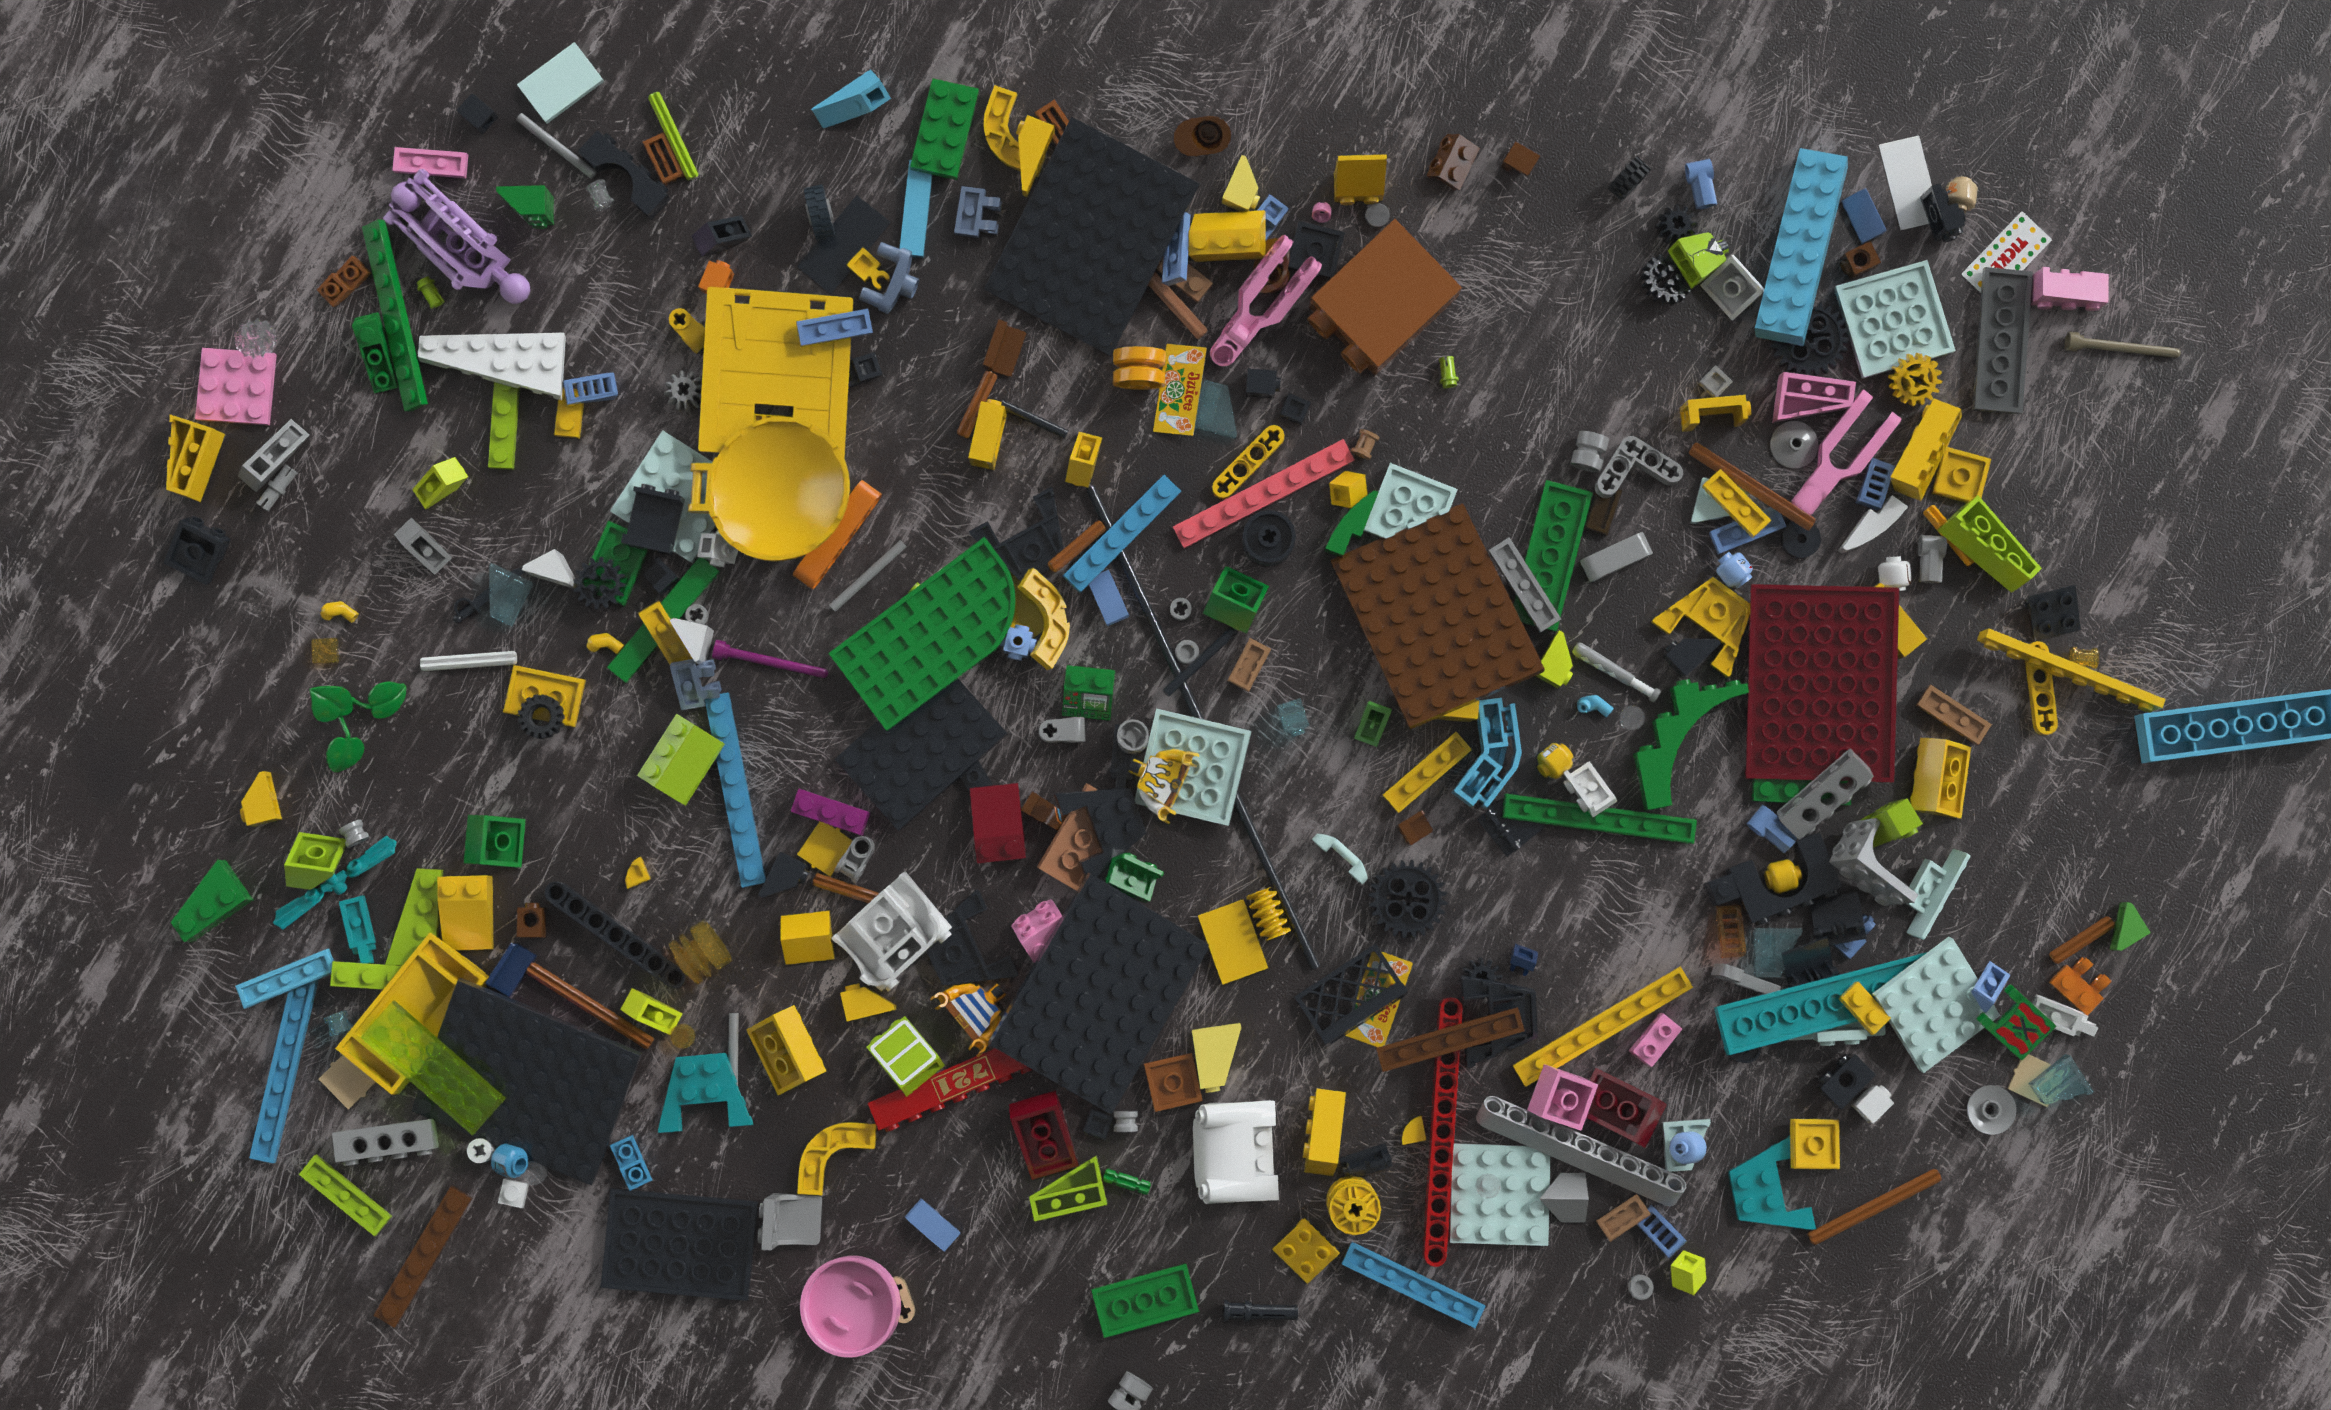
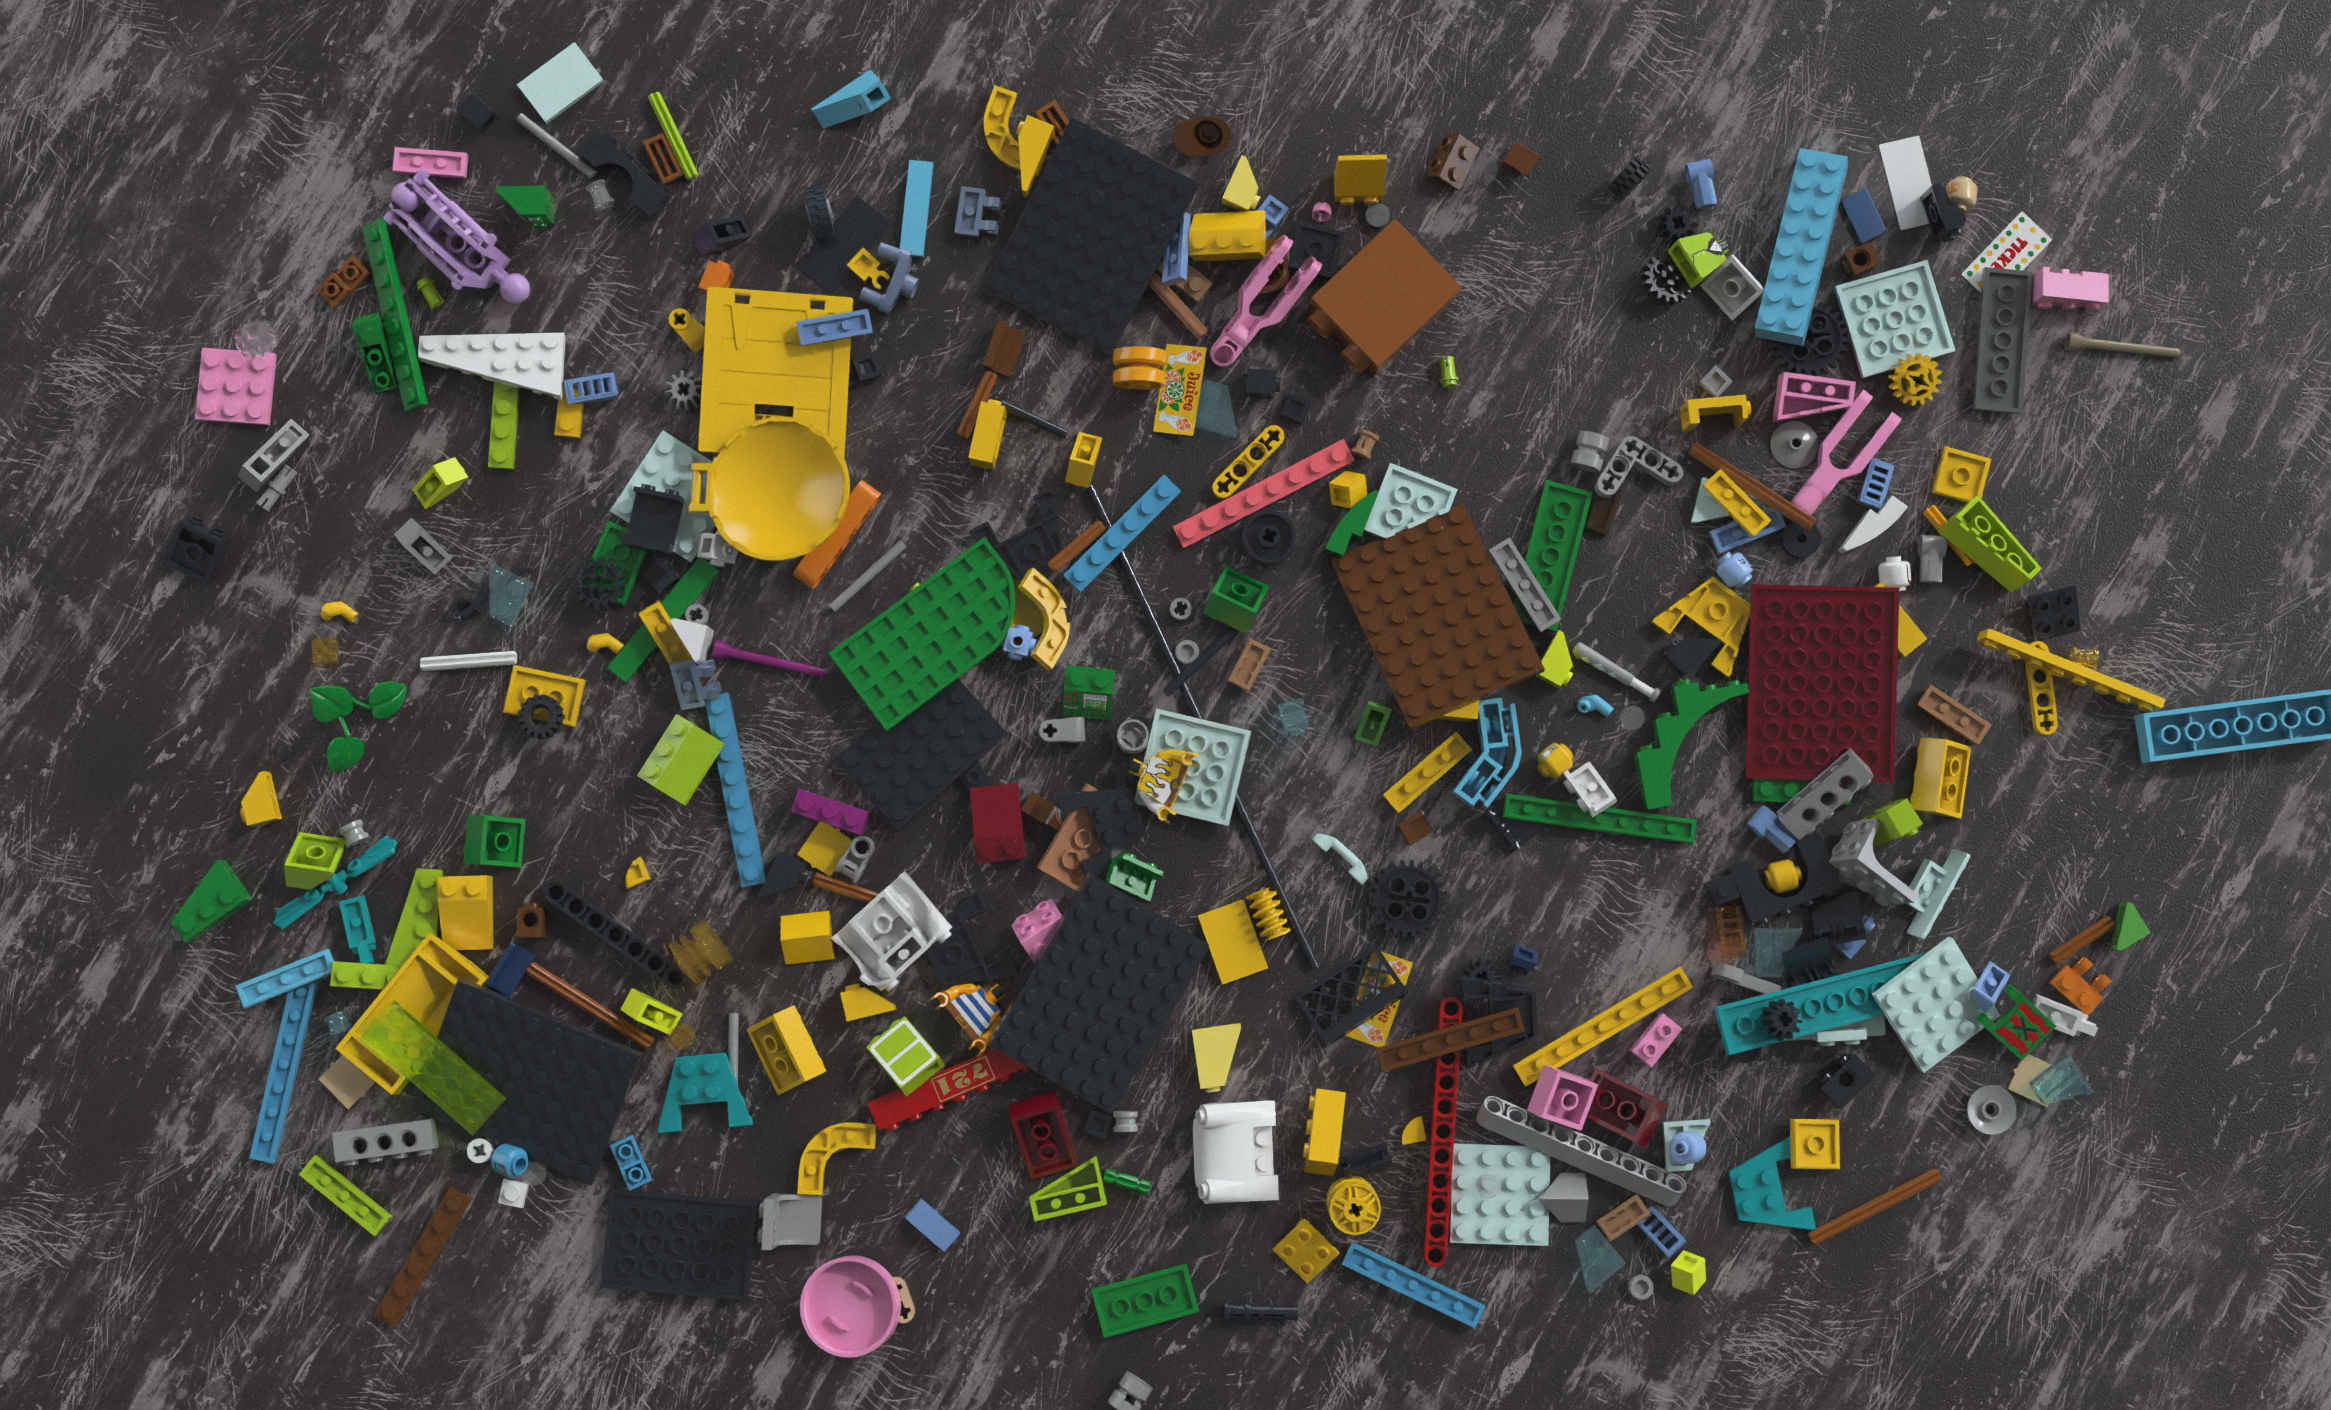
(191, 457): yellow wedge -> none
(552, 568): white slope -> none
(944, 129): green plate -> none
(1108, 598): medium blue slope -> none
(1173, 1082): dark orange plate -> none
(1596, 1258): none -> clear light blue wing
(1616, 557): light grey beam -> none
(1782, 1010): none -> black gear
(1864, 1008): yellow plate -> none
(1873, 1103): white brick -> none
(1925, 449): yellow wedge -> none

